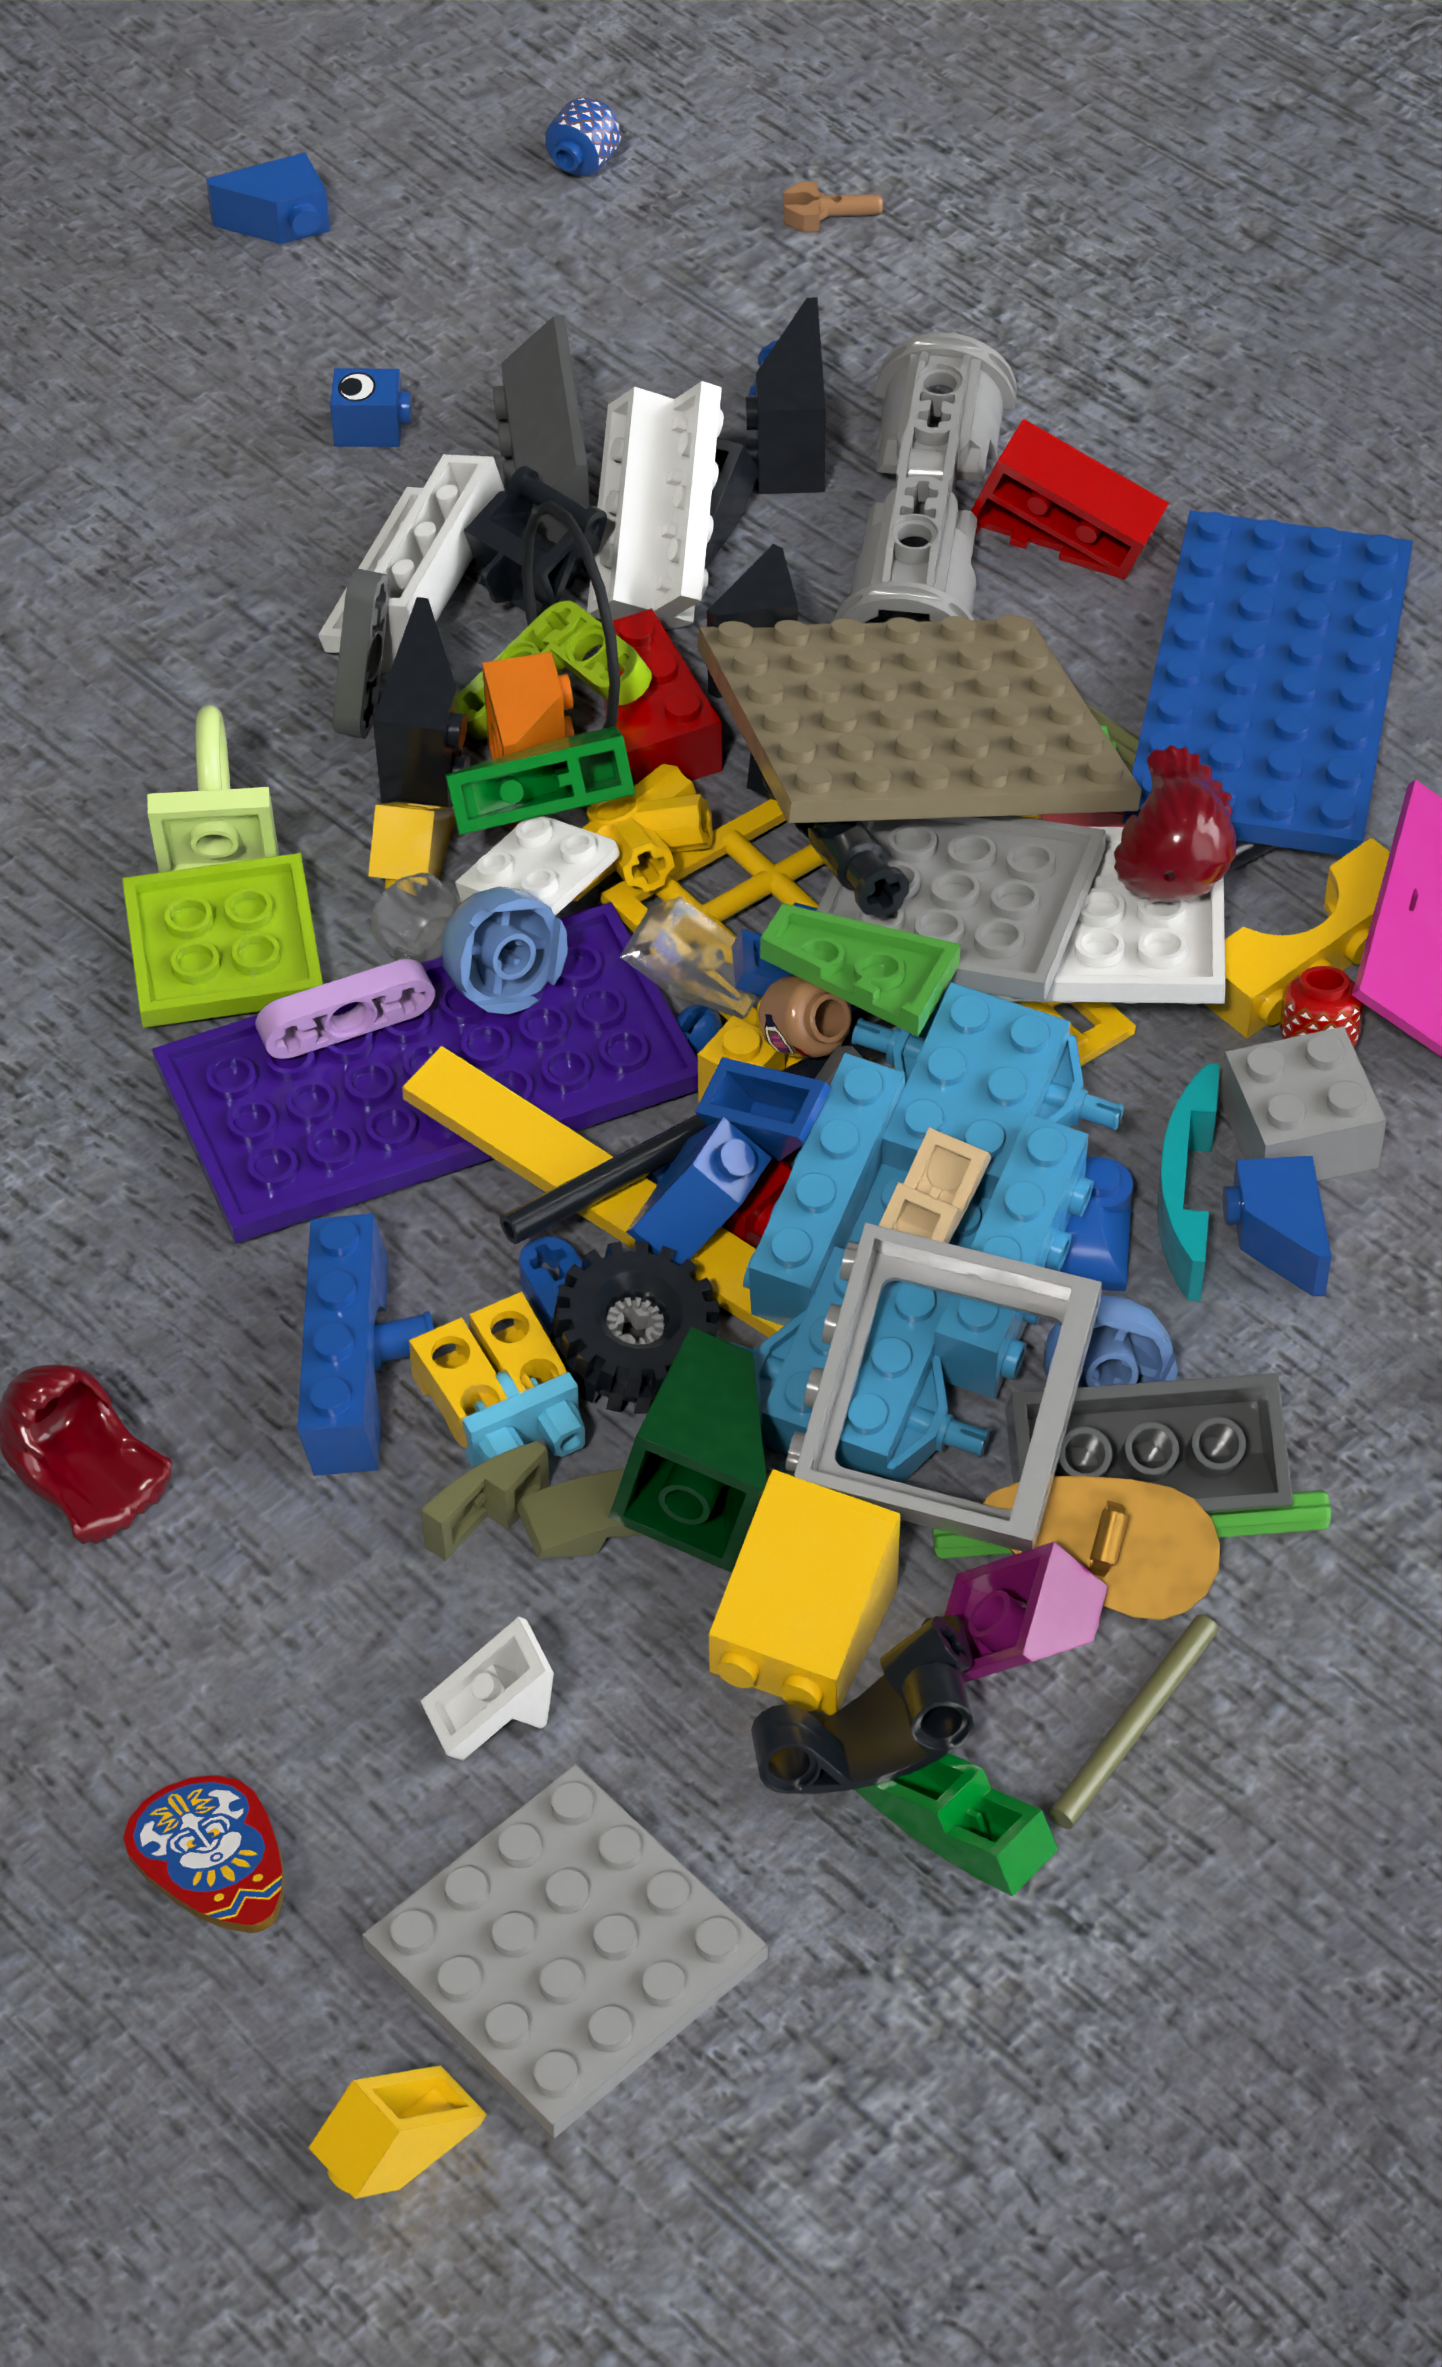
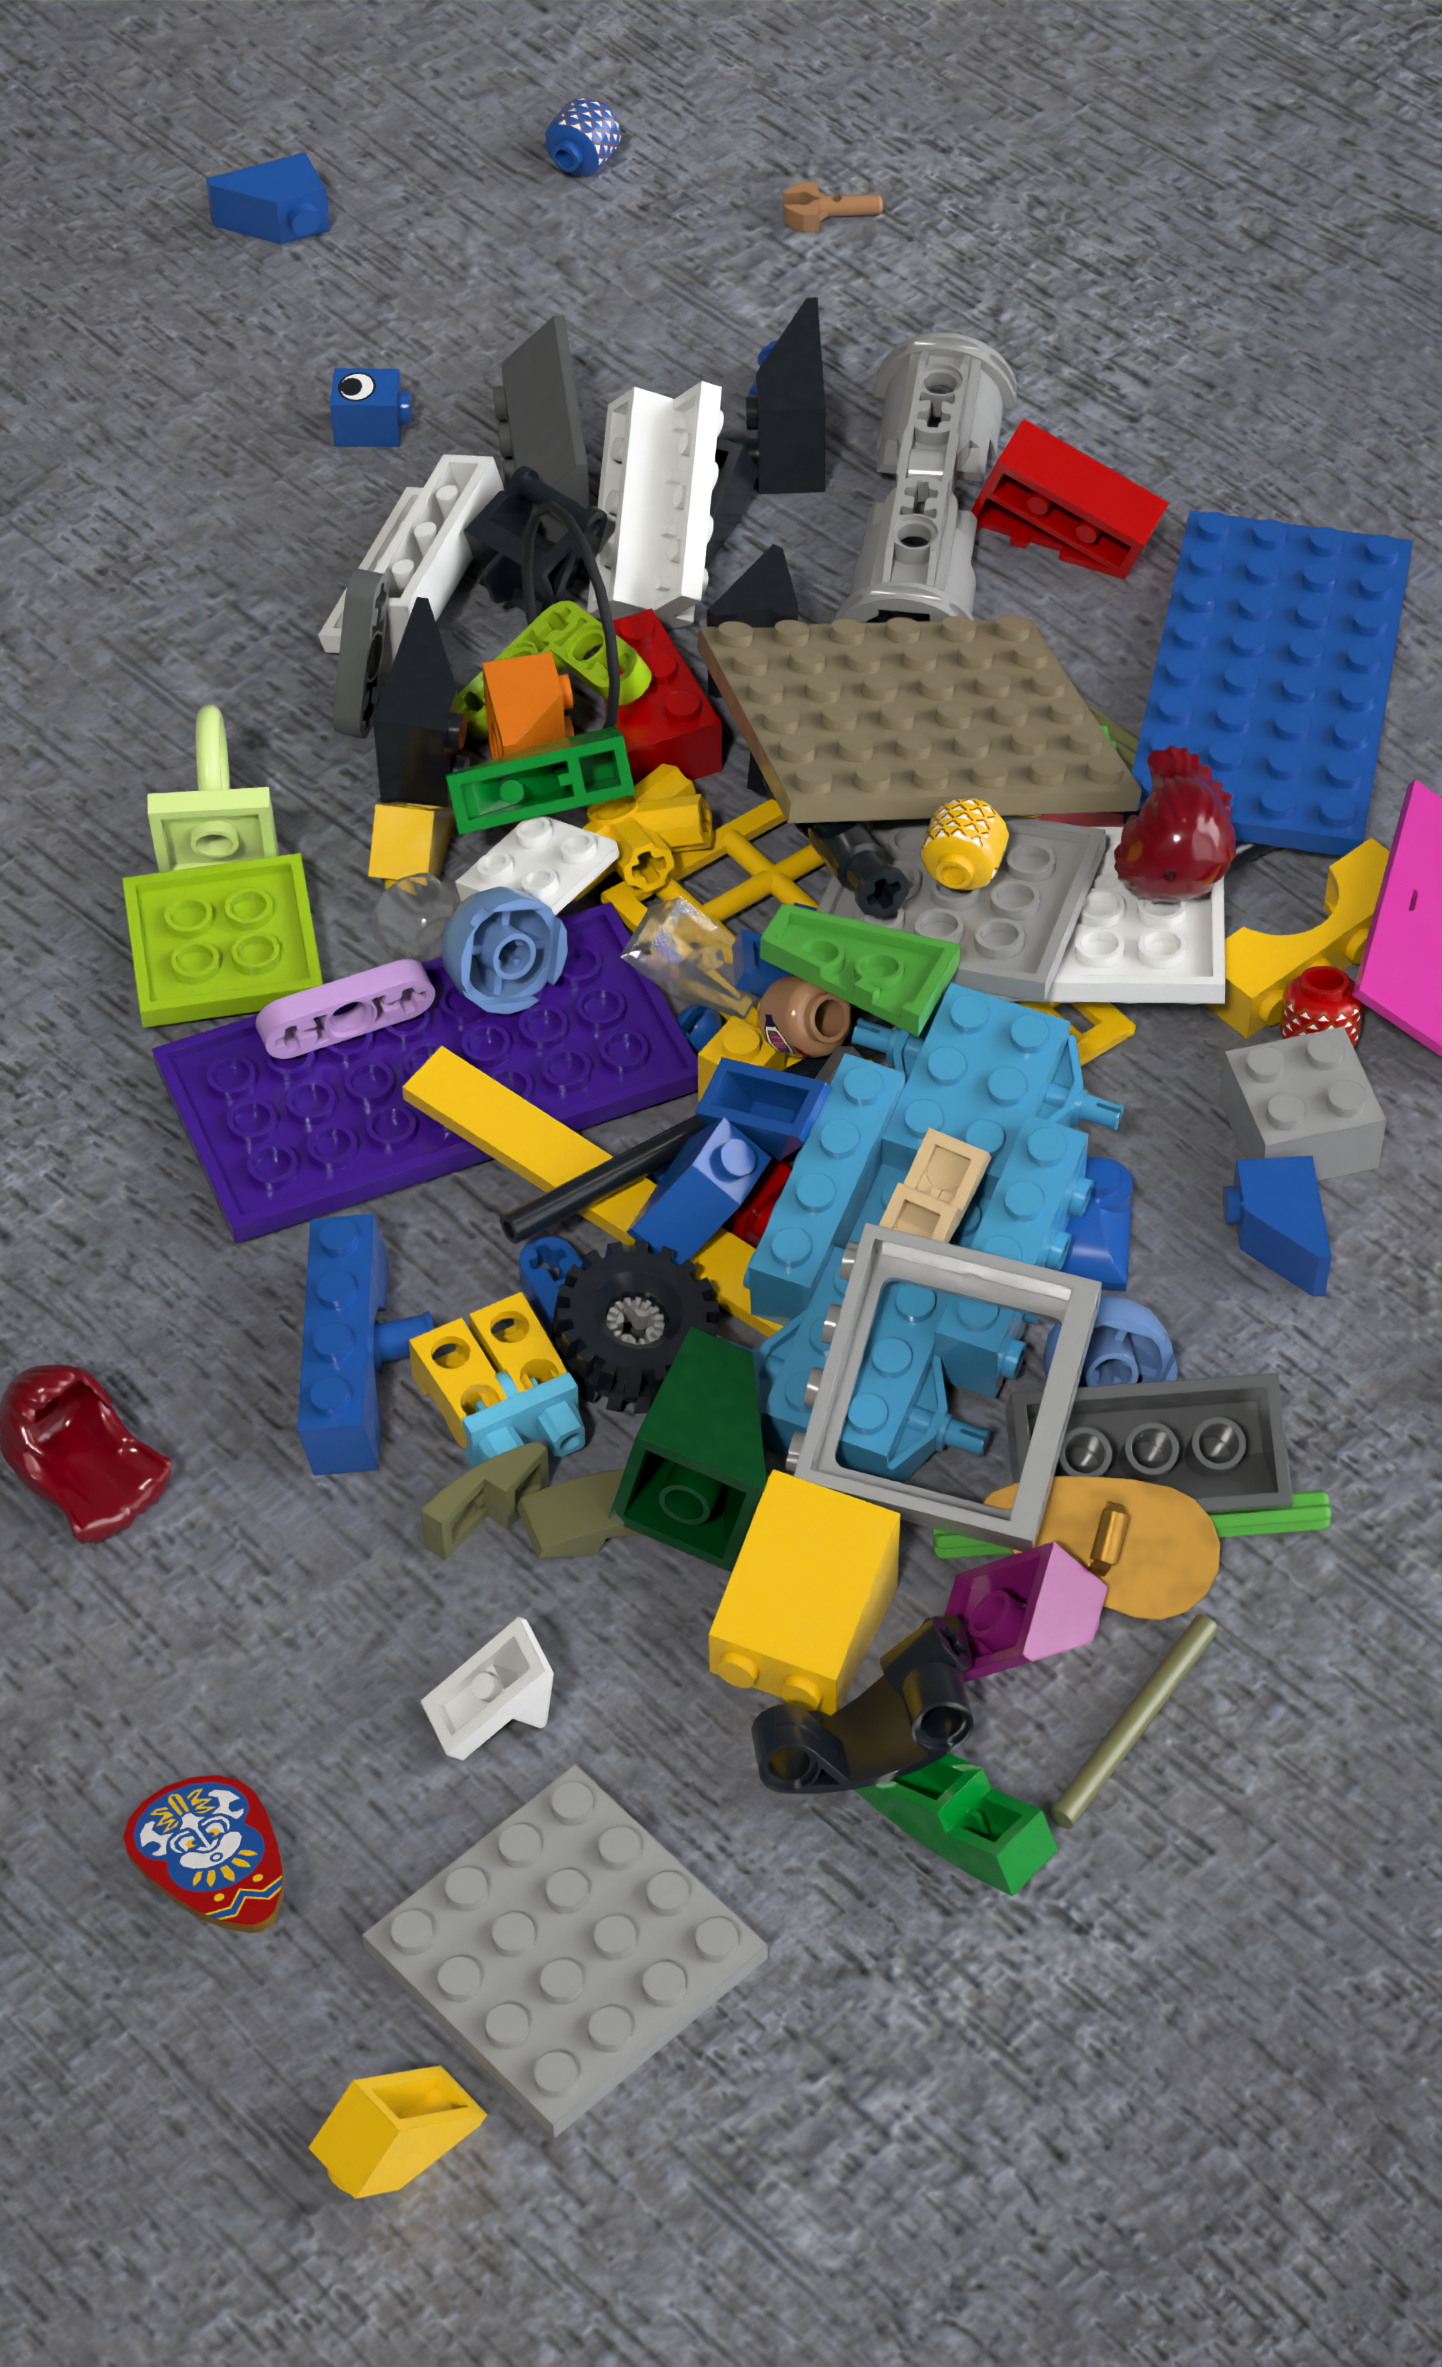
(964, 844): none -> yellow head
(1183, 1230): teal slope -> none

